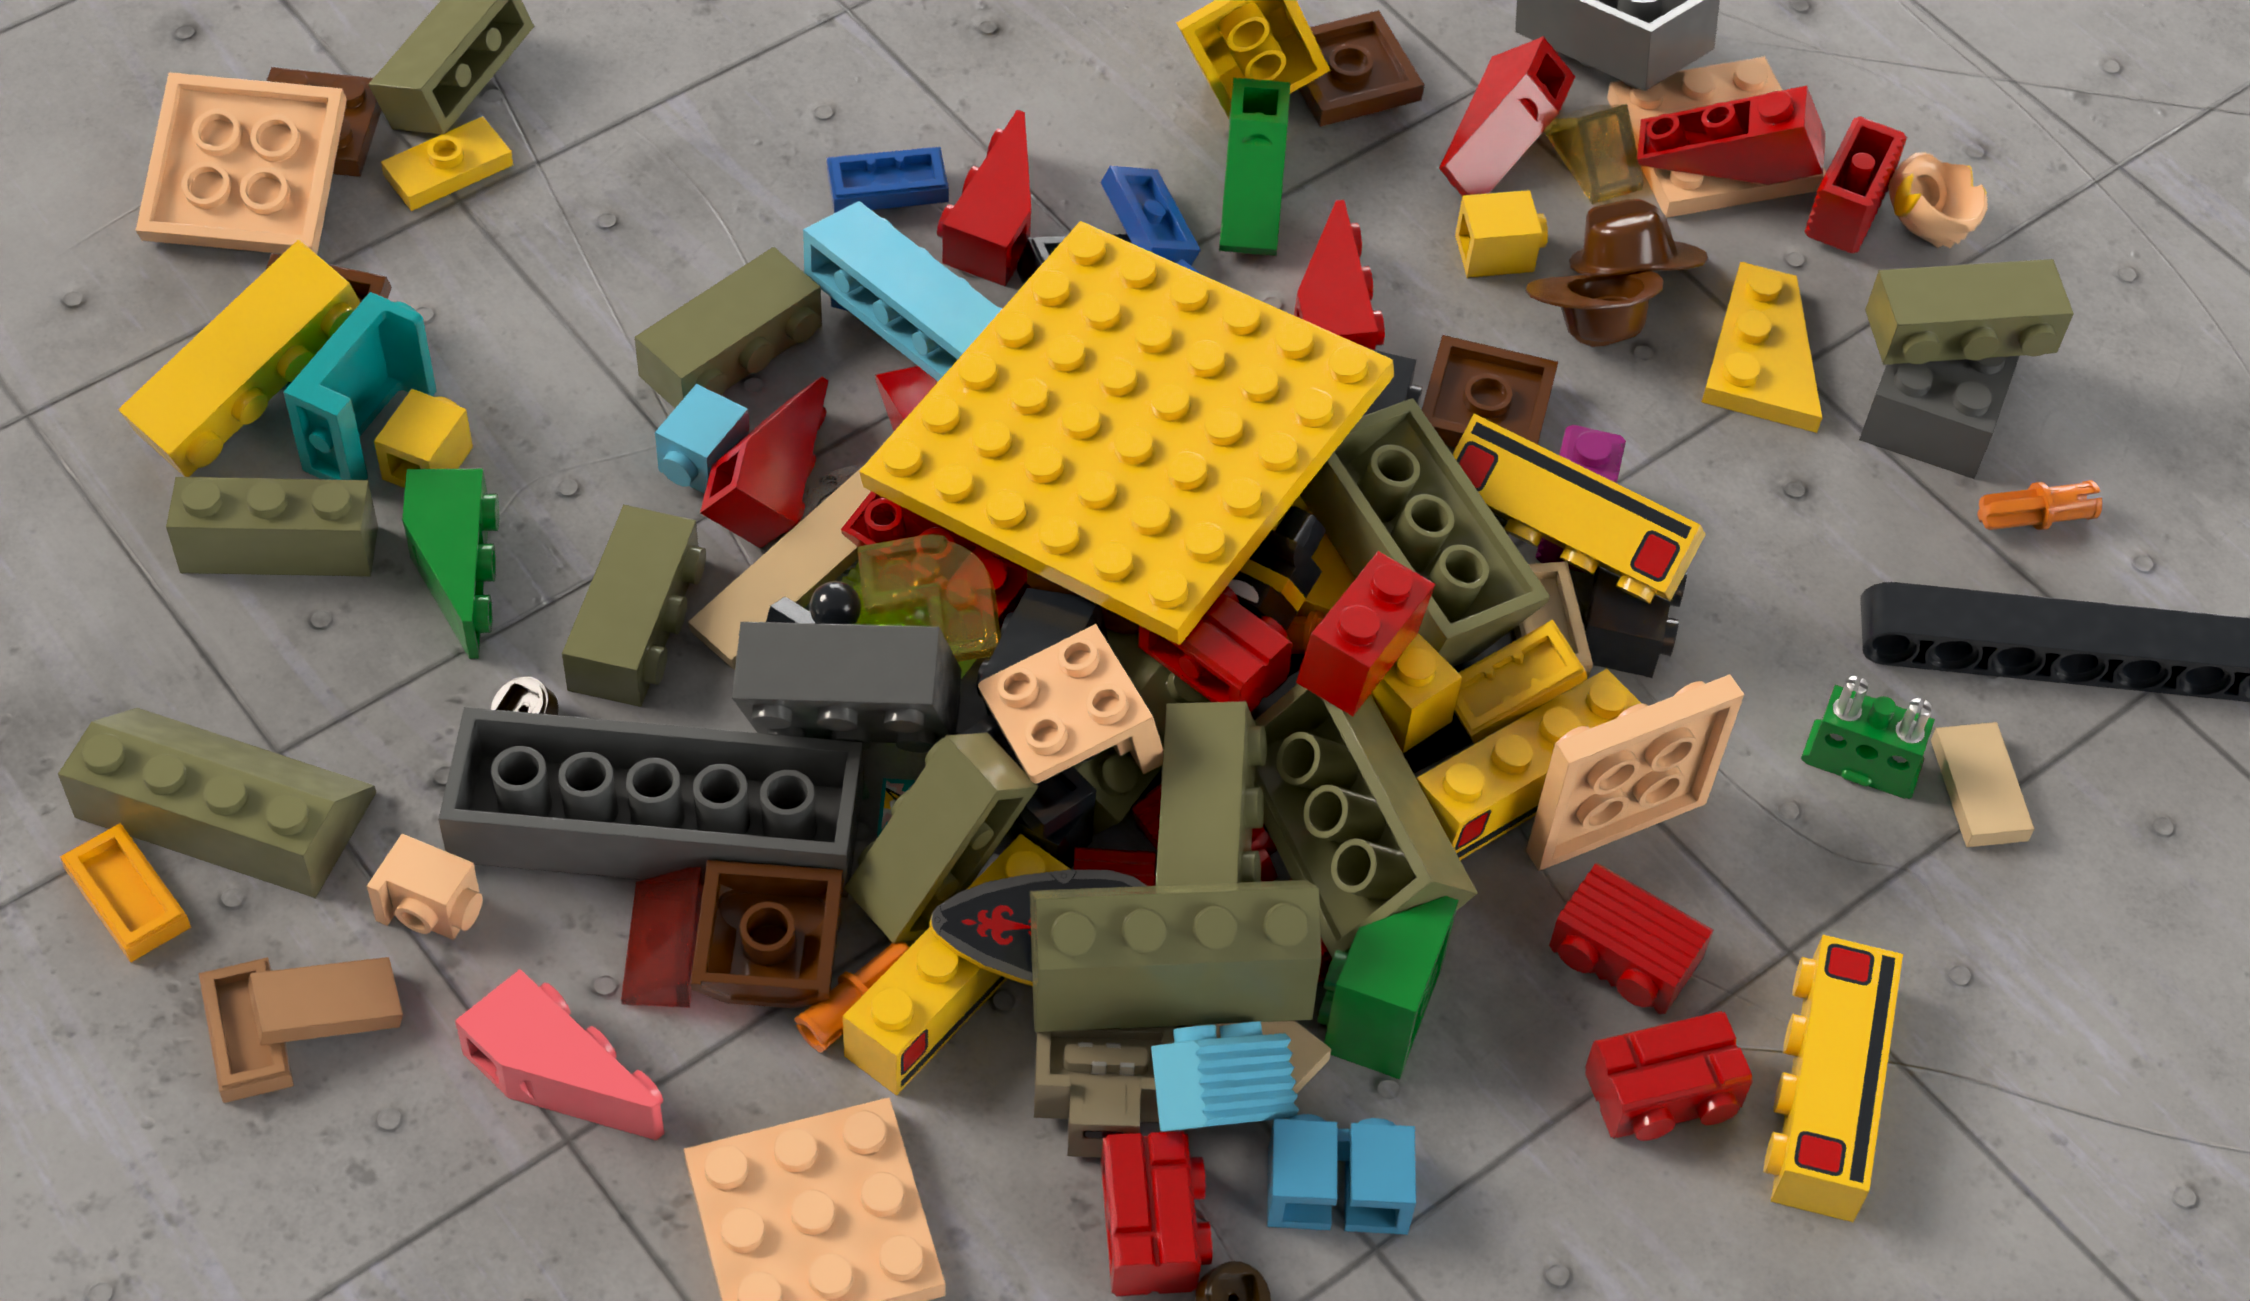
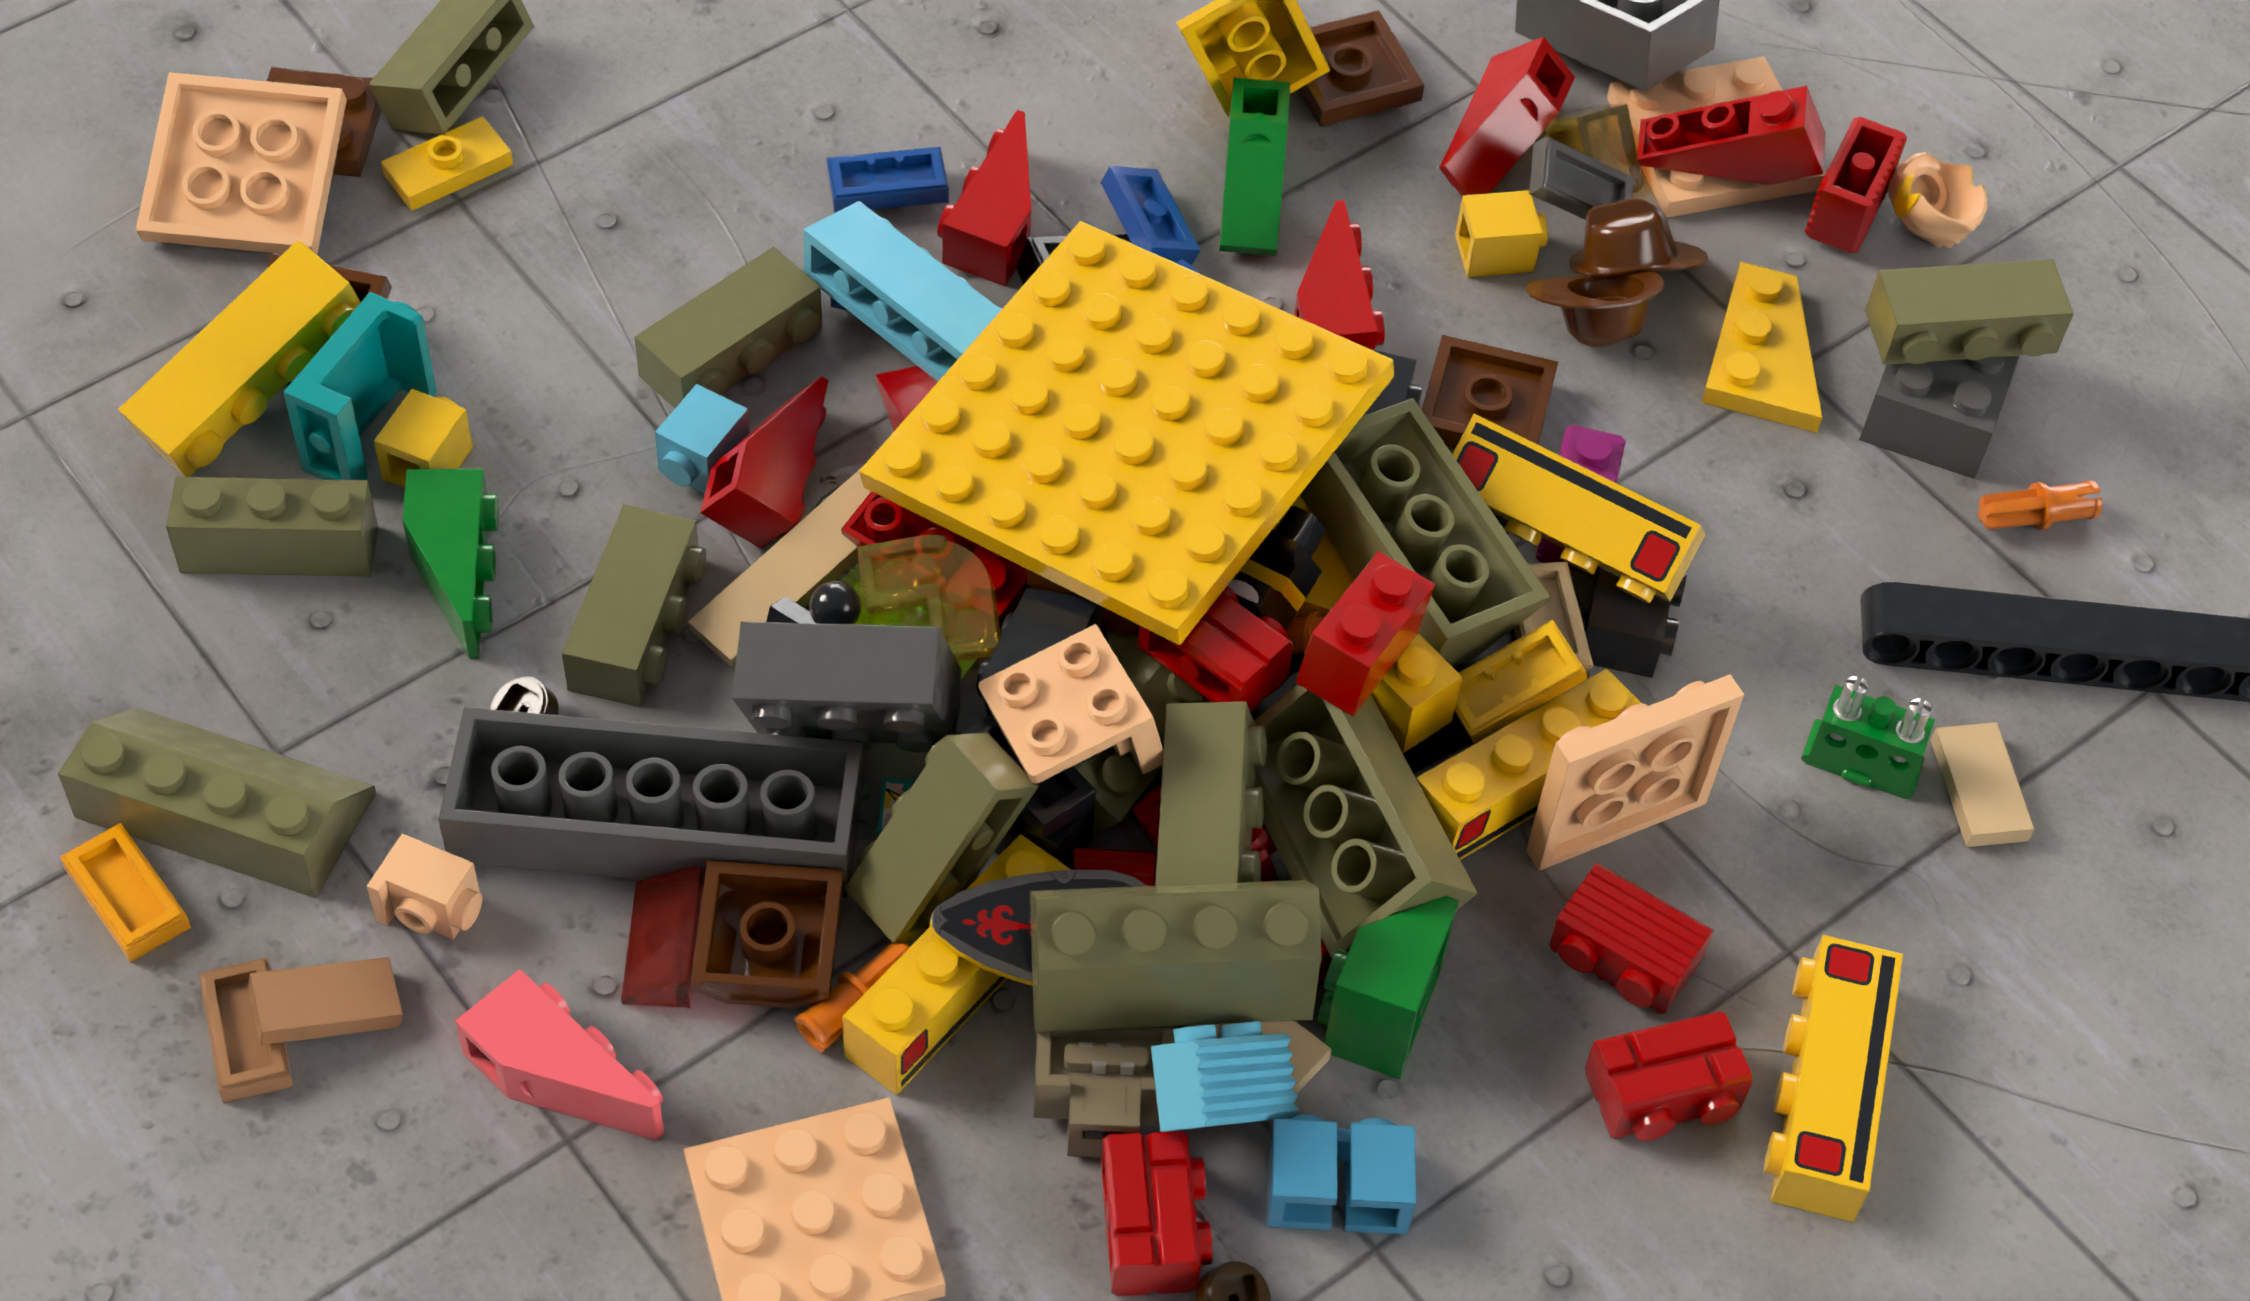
(1574, 179): none -> dark grey tile

